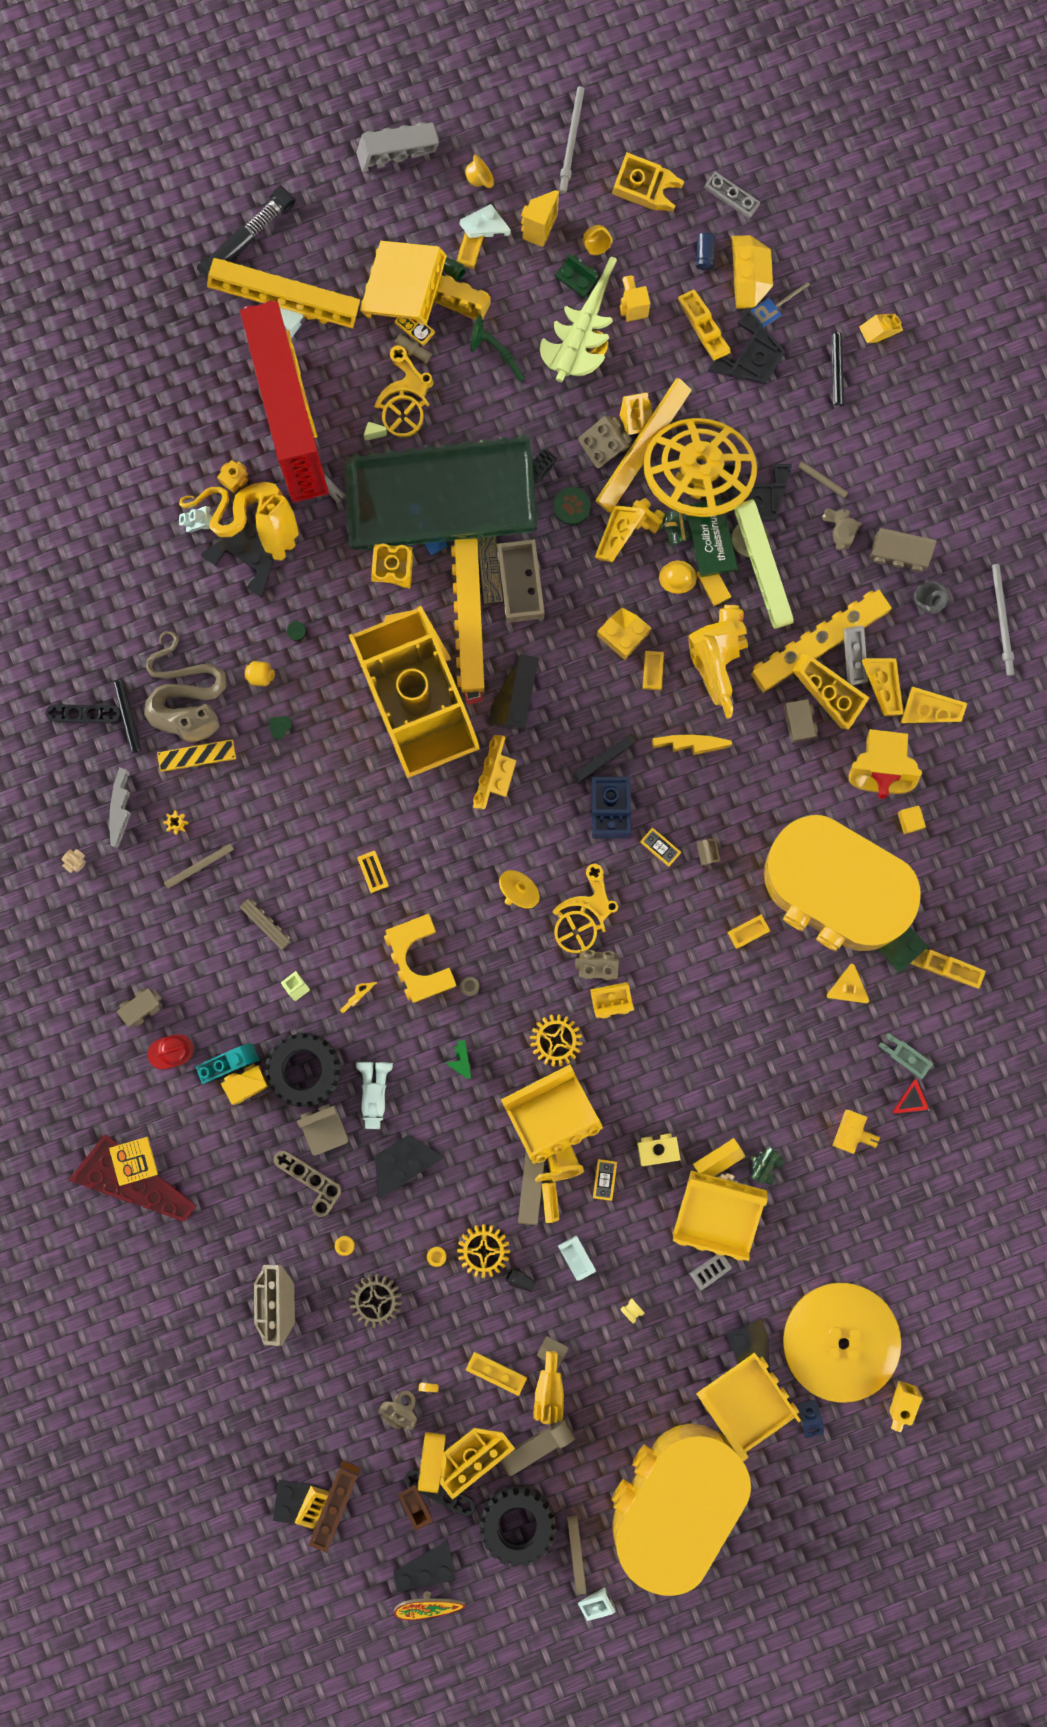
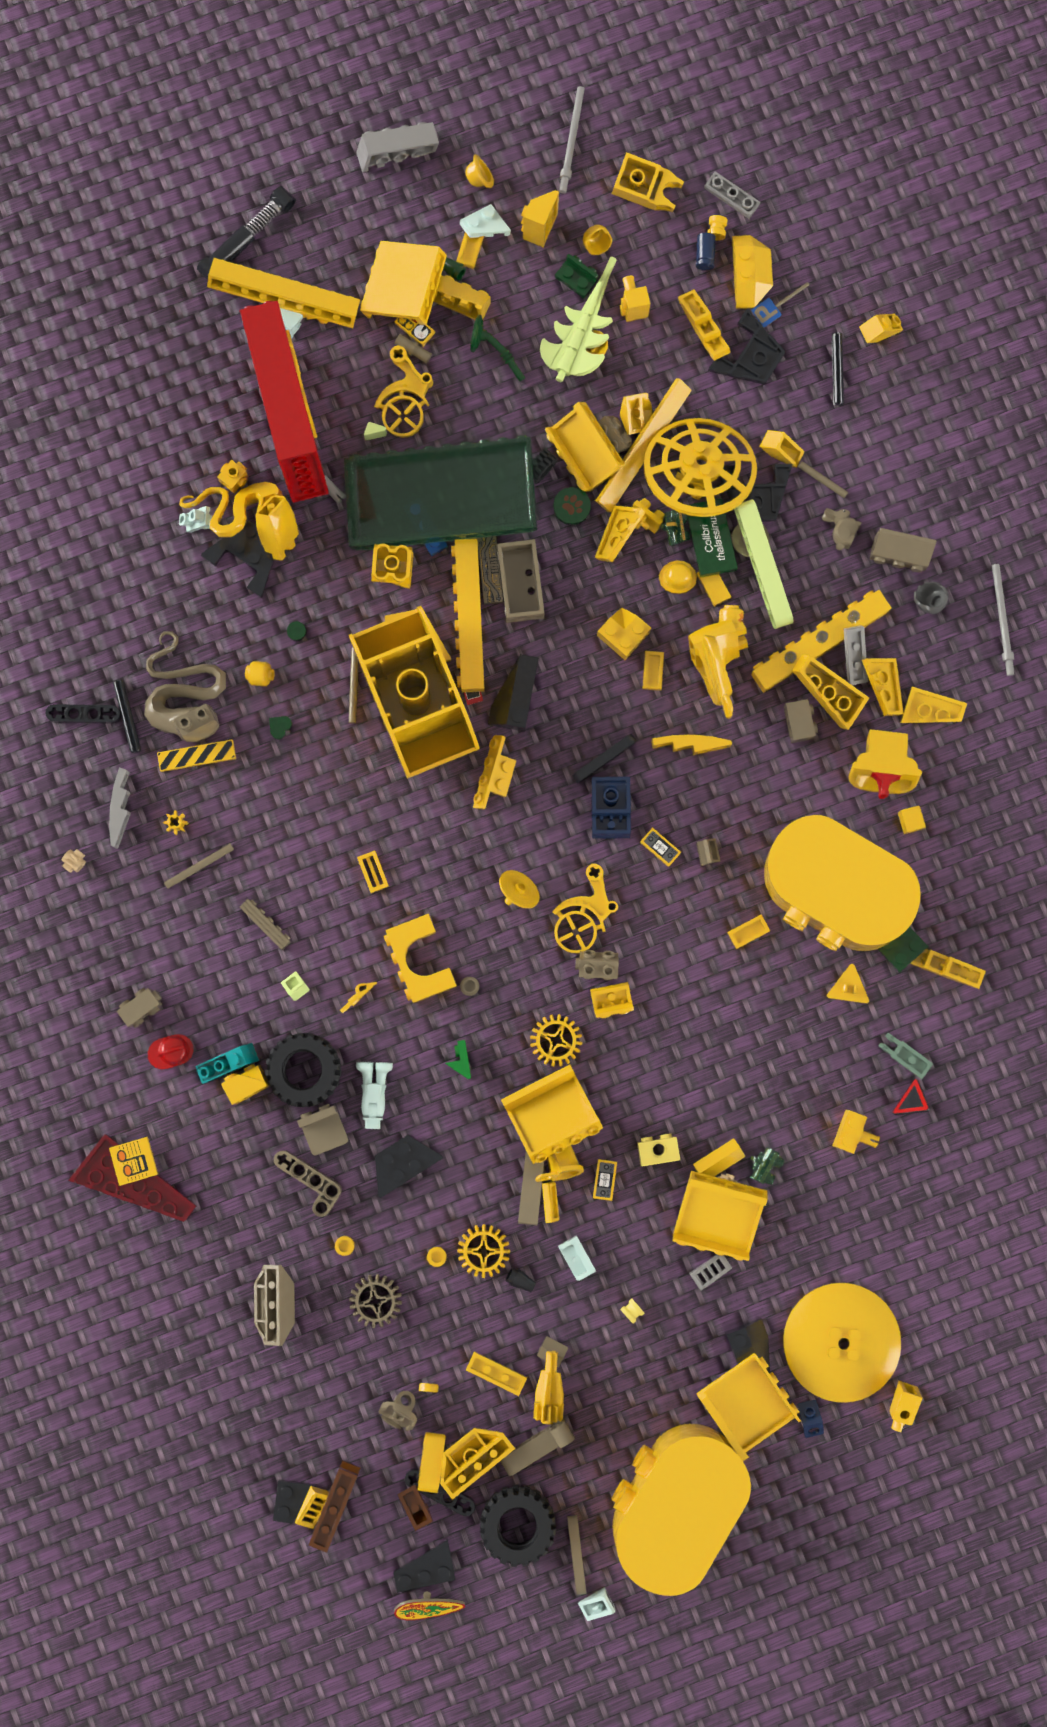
(353, 688): none -> dark tan bar
(585, 447): none -> yellow panel
(717, 226): none -> yellow wheel
(782, 447): none -> yellow slope

